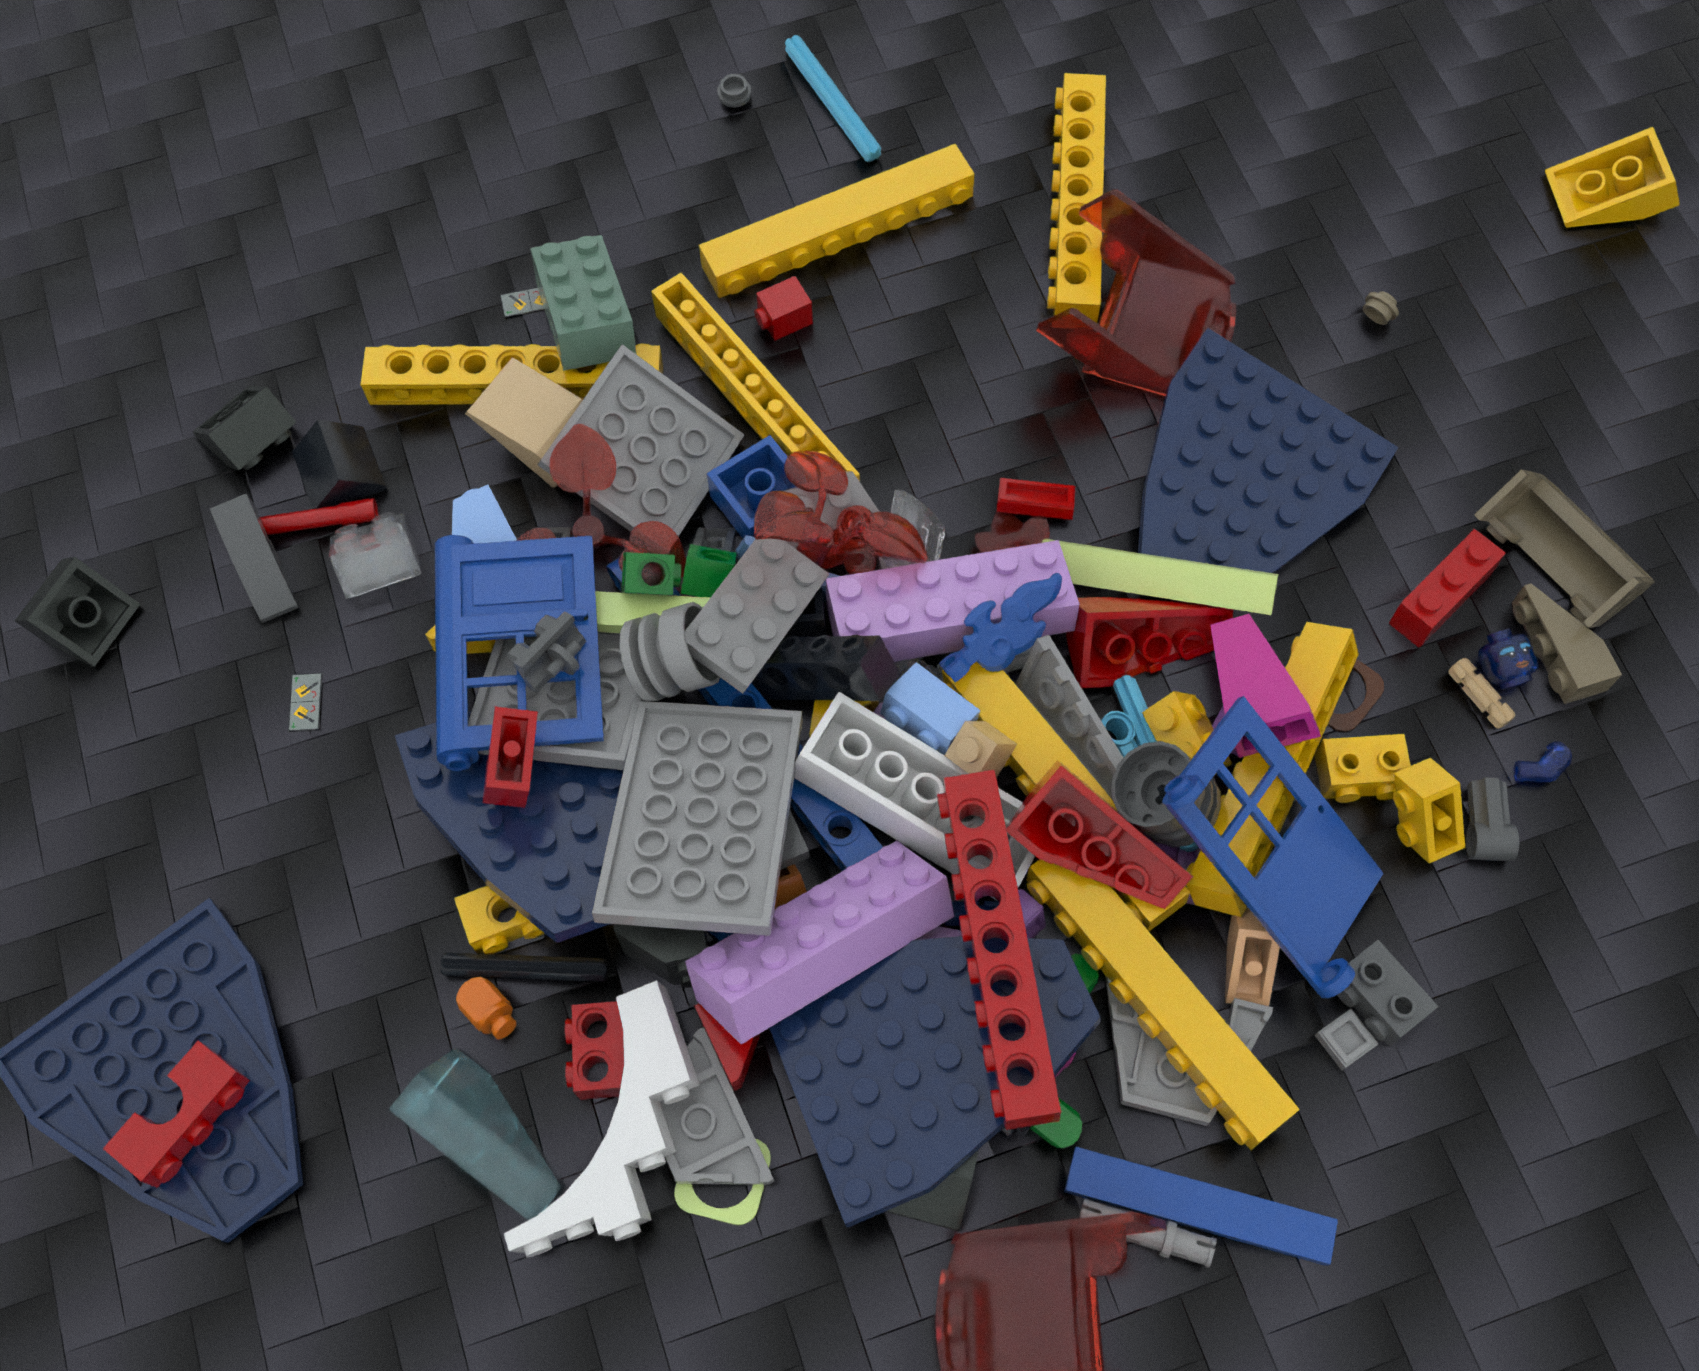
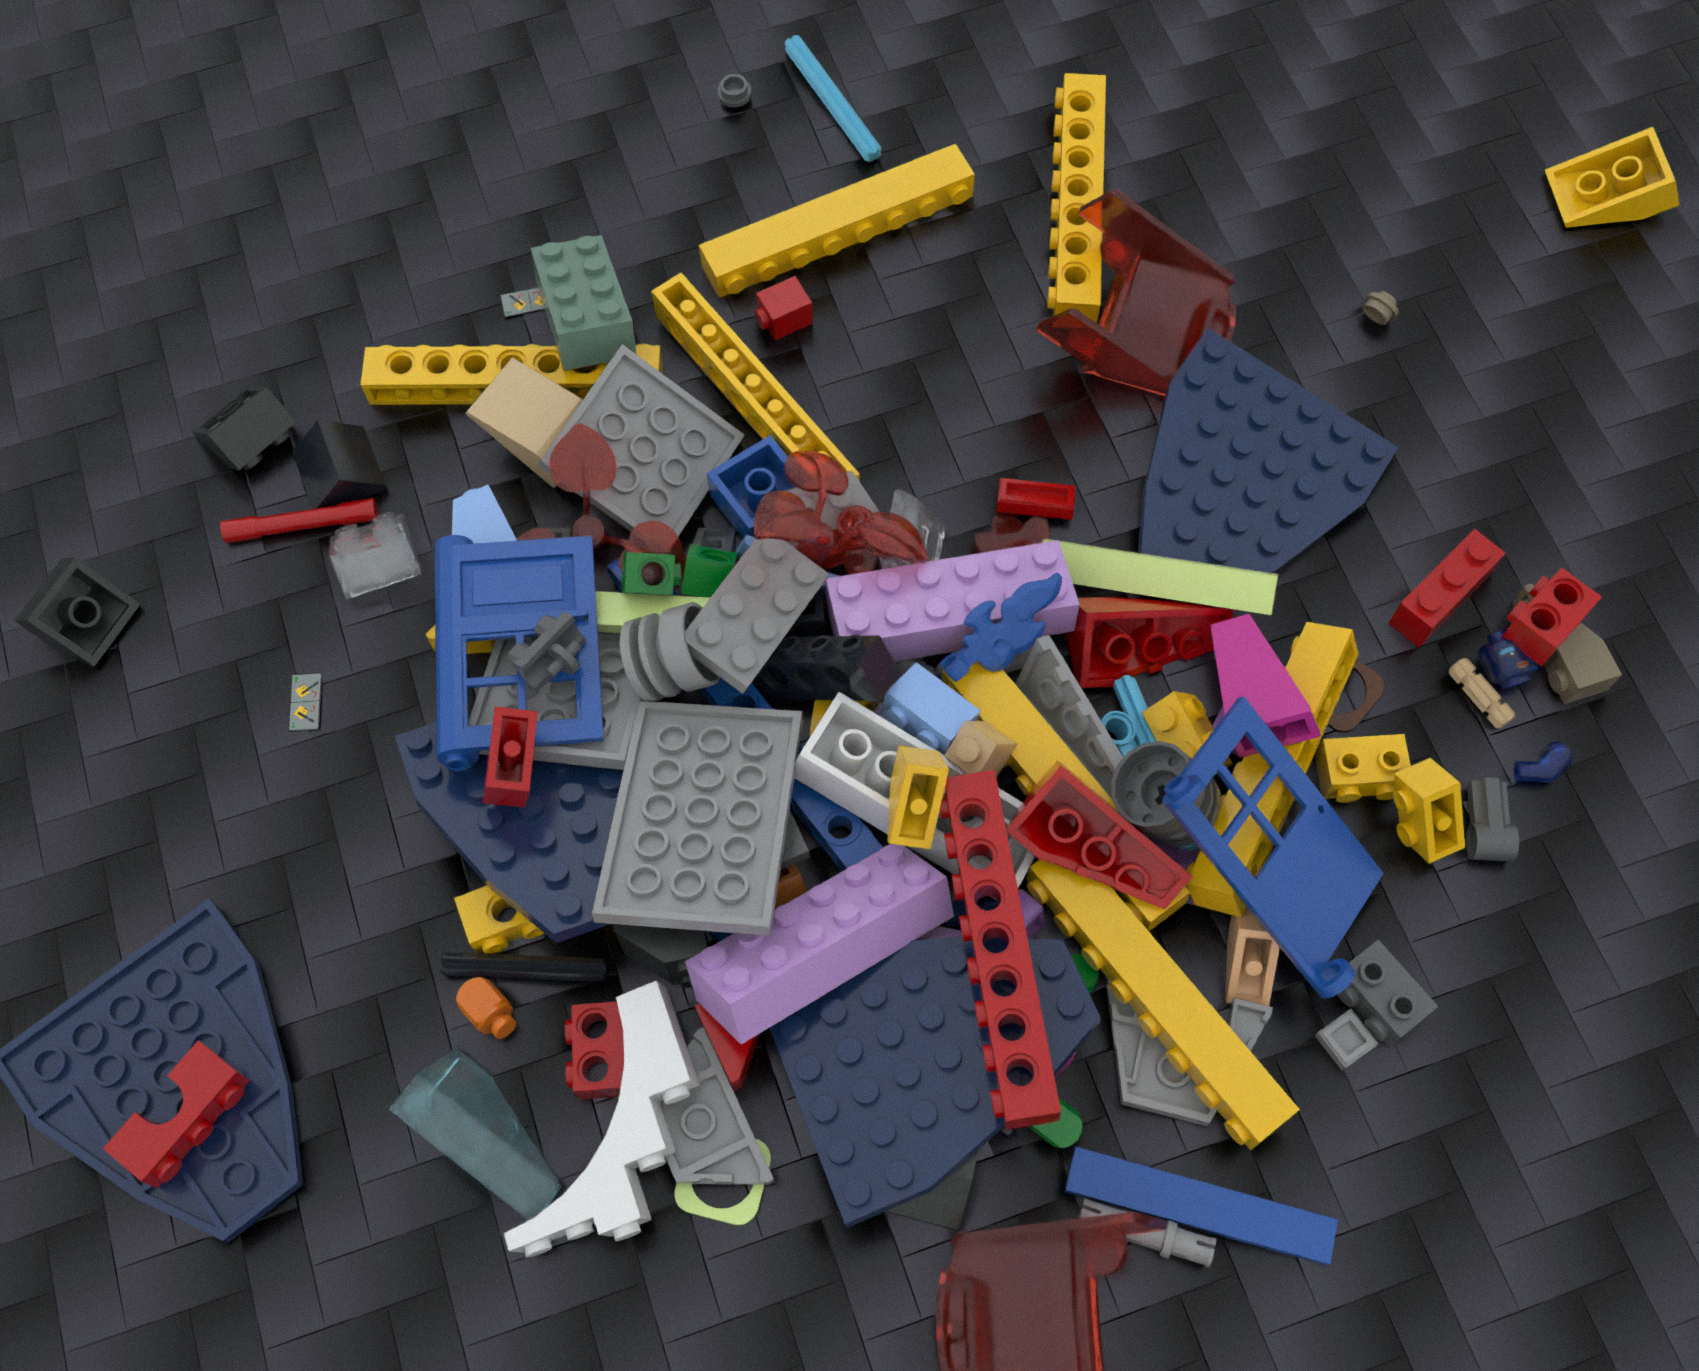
(254, 557): dark grey slope -> none
(915, 796): none -> yellow slope
(1547, 613): none -> red brick
(1565, 546): dark tan windscreen -> none

